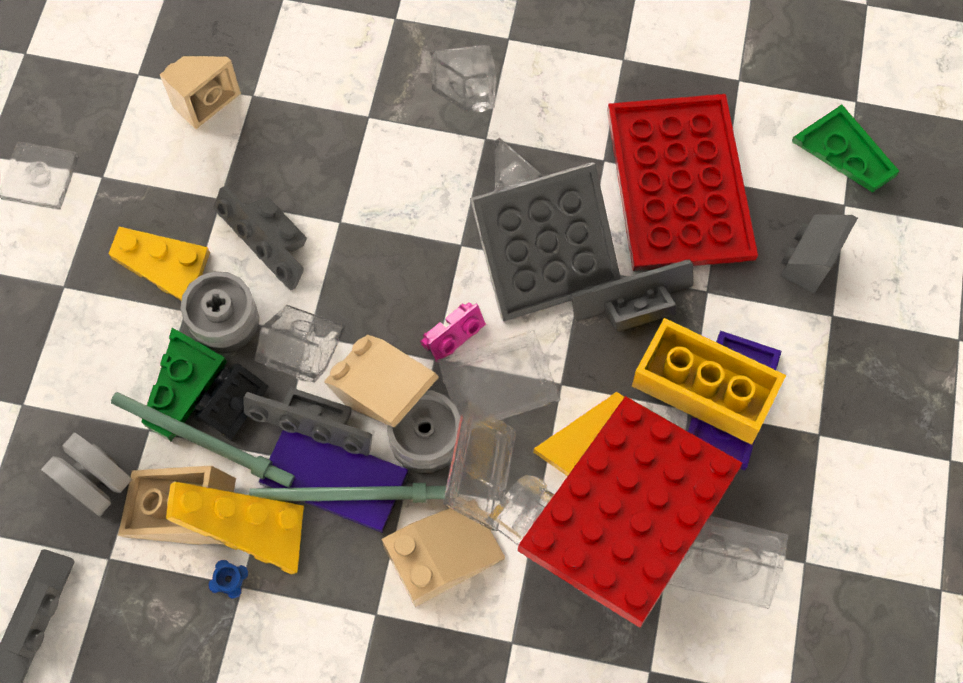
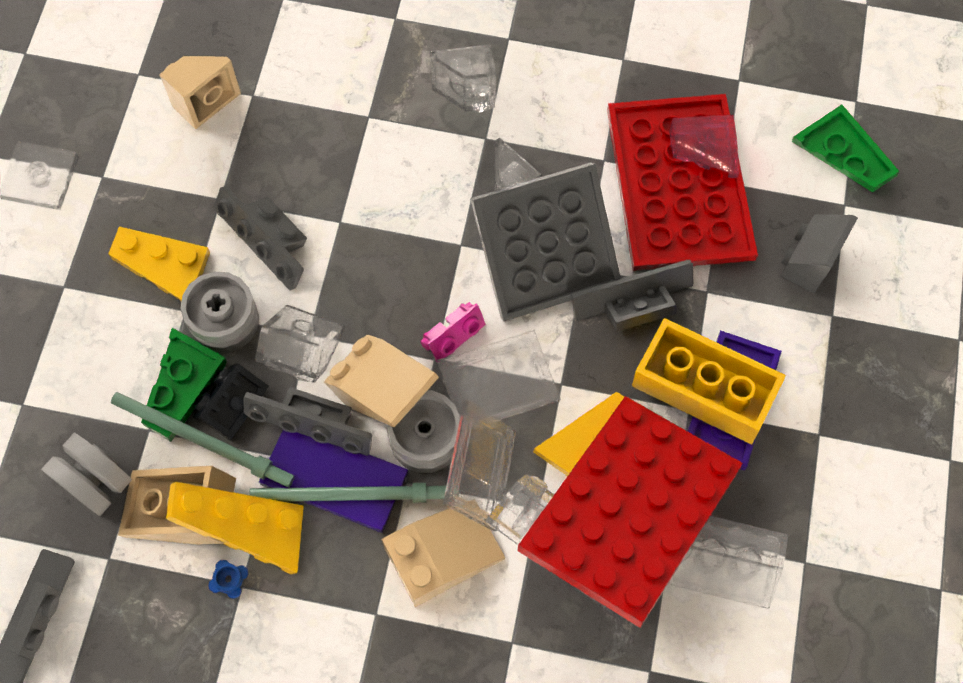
(706, 142): none -> clear pink slope

